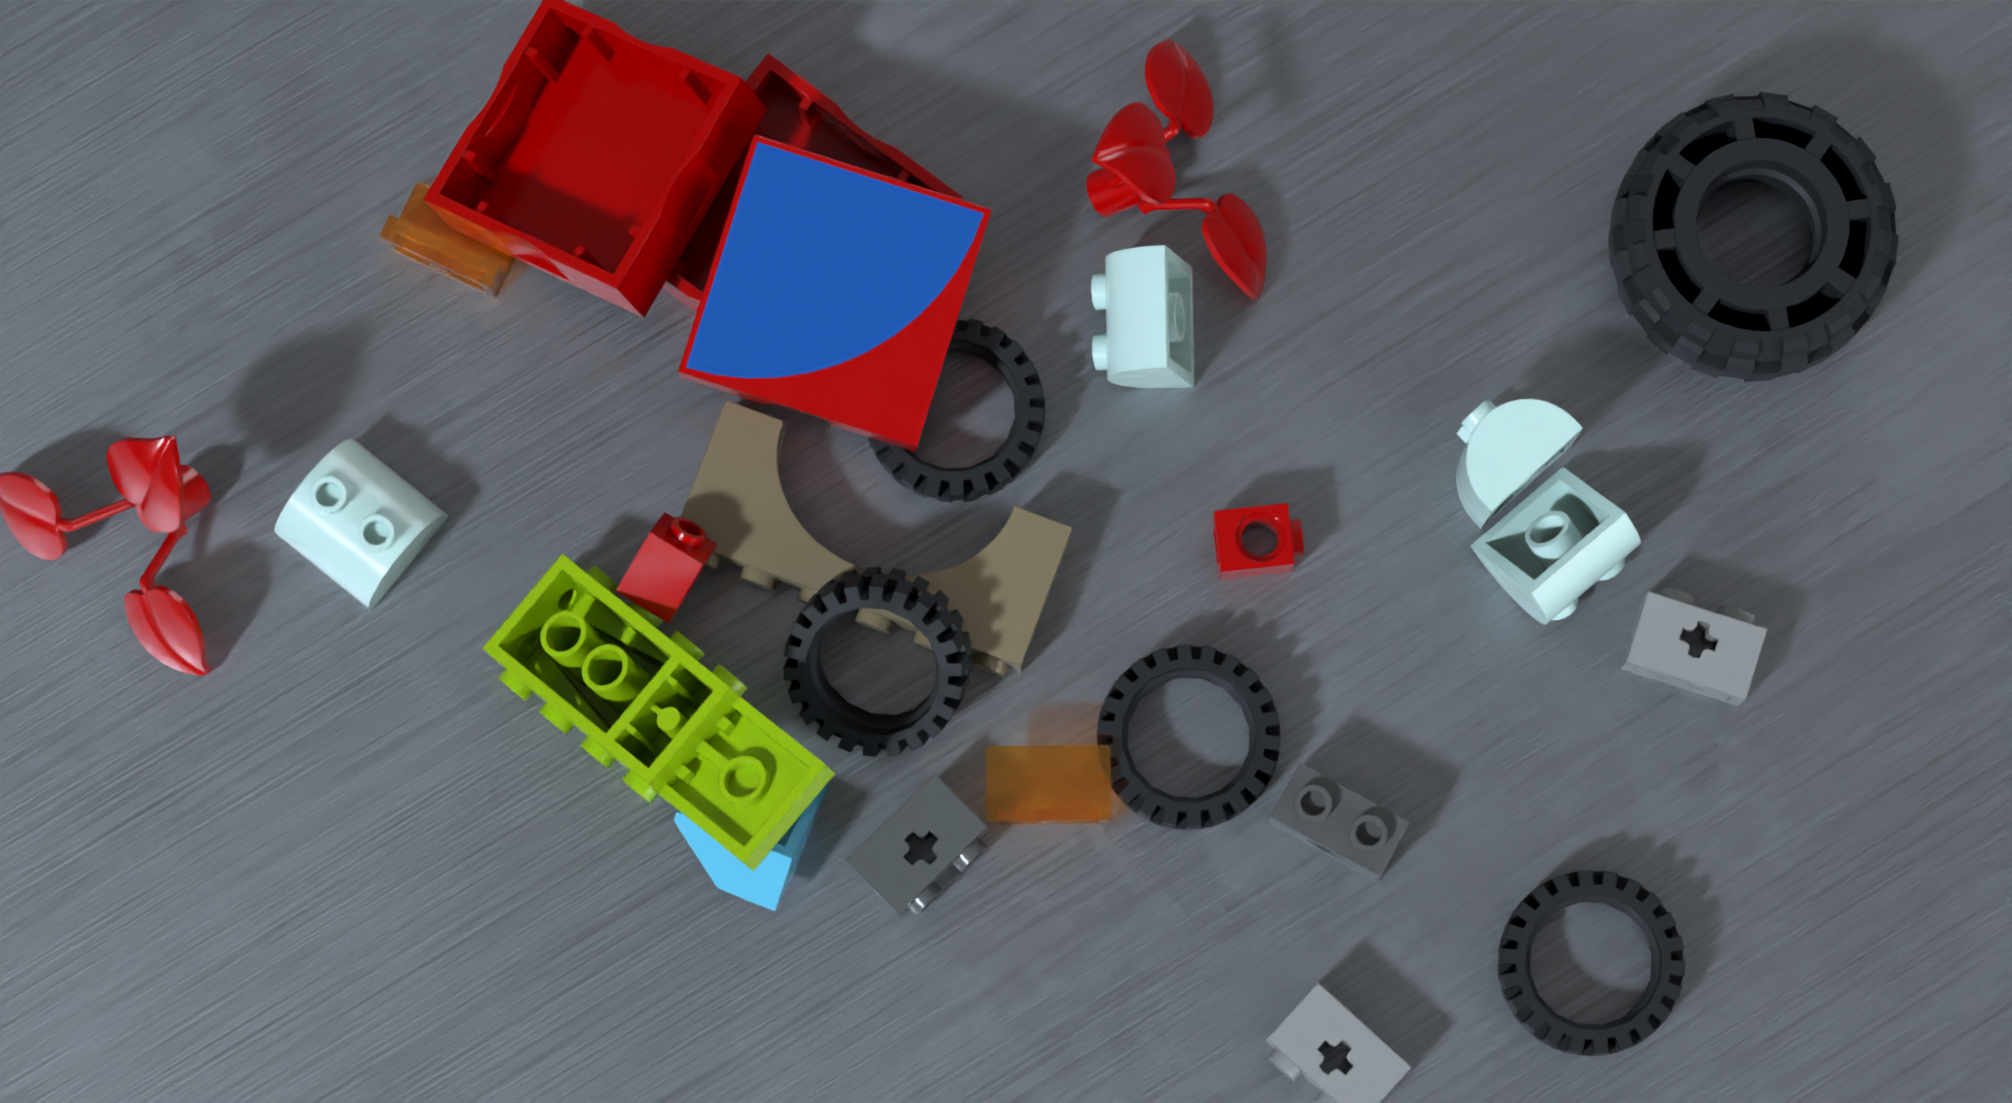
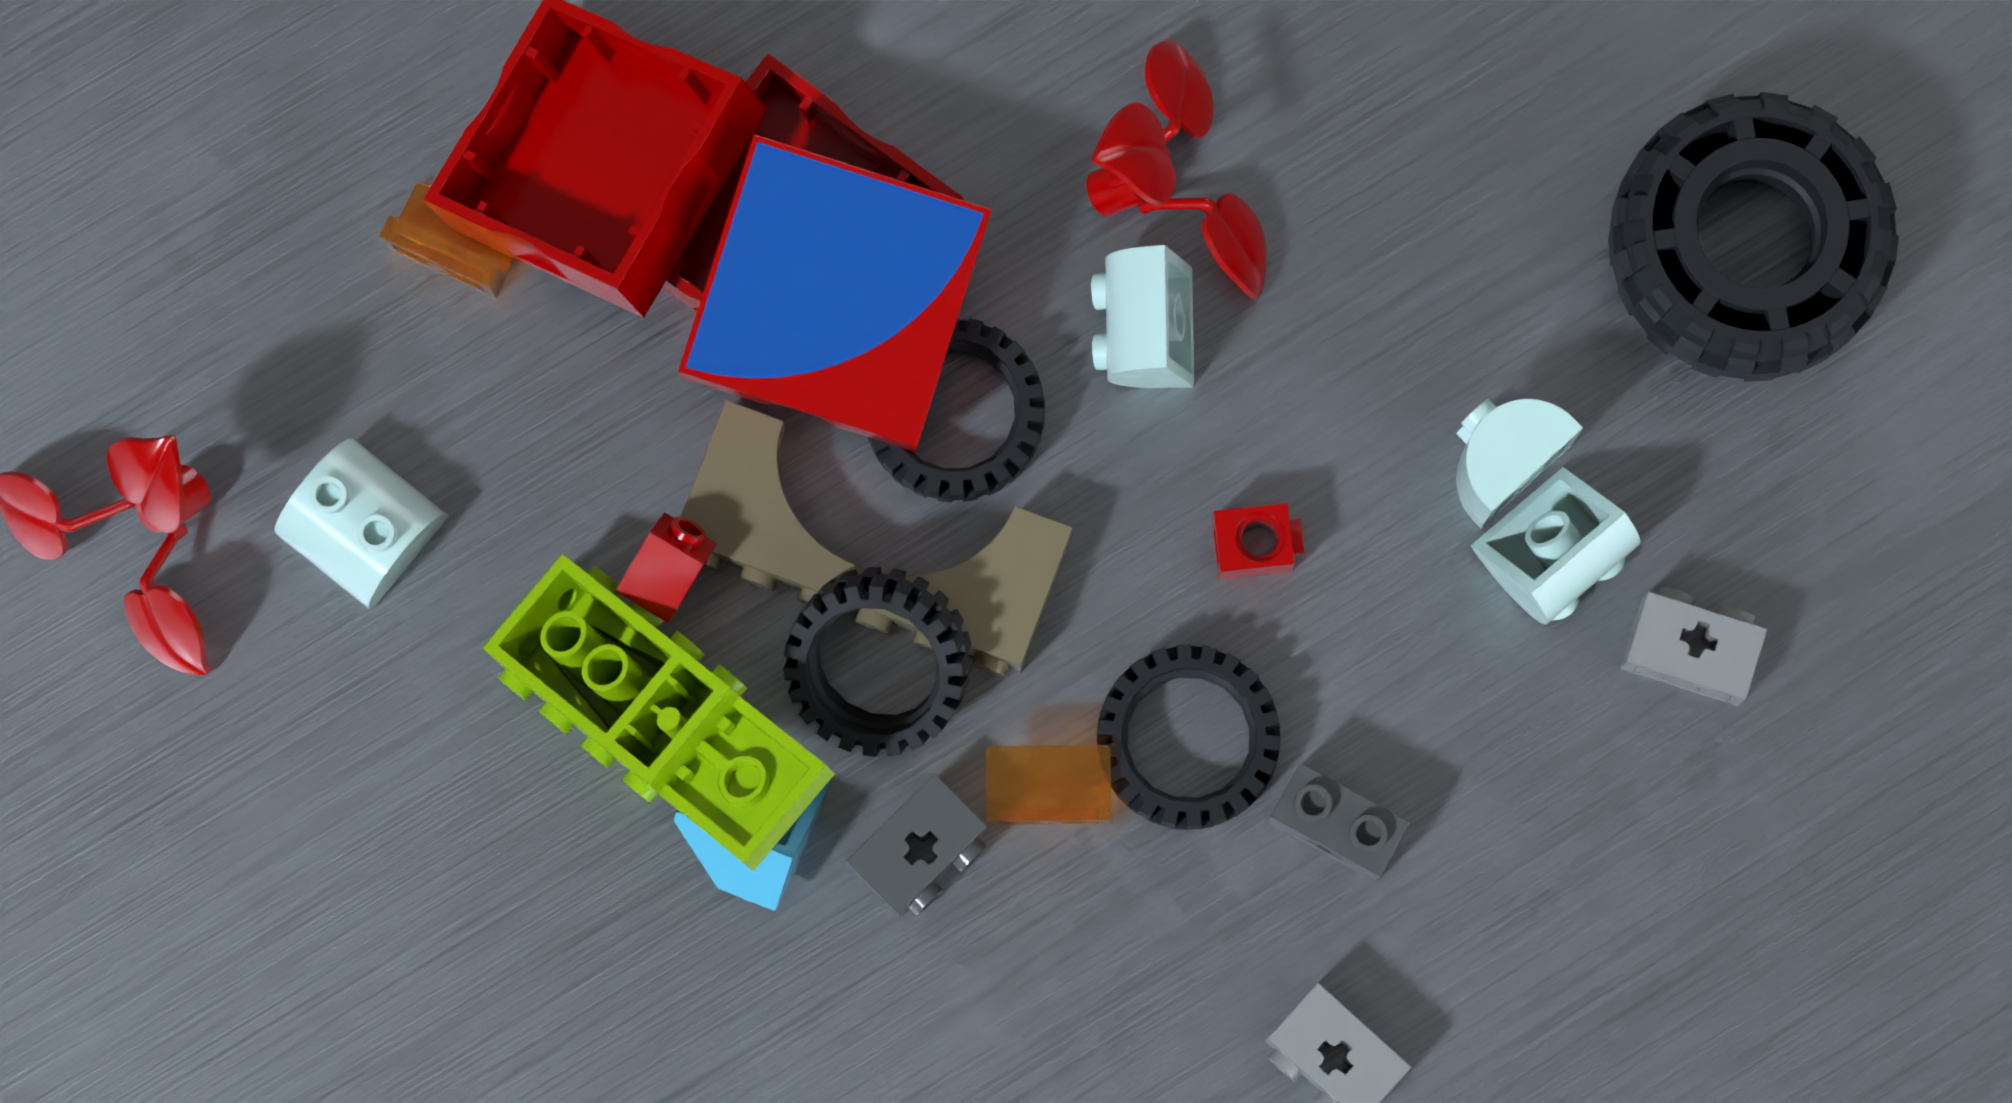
(1661, 937): black tyre -> none

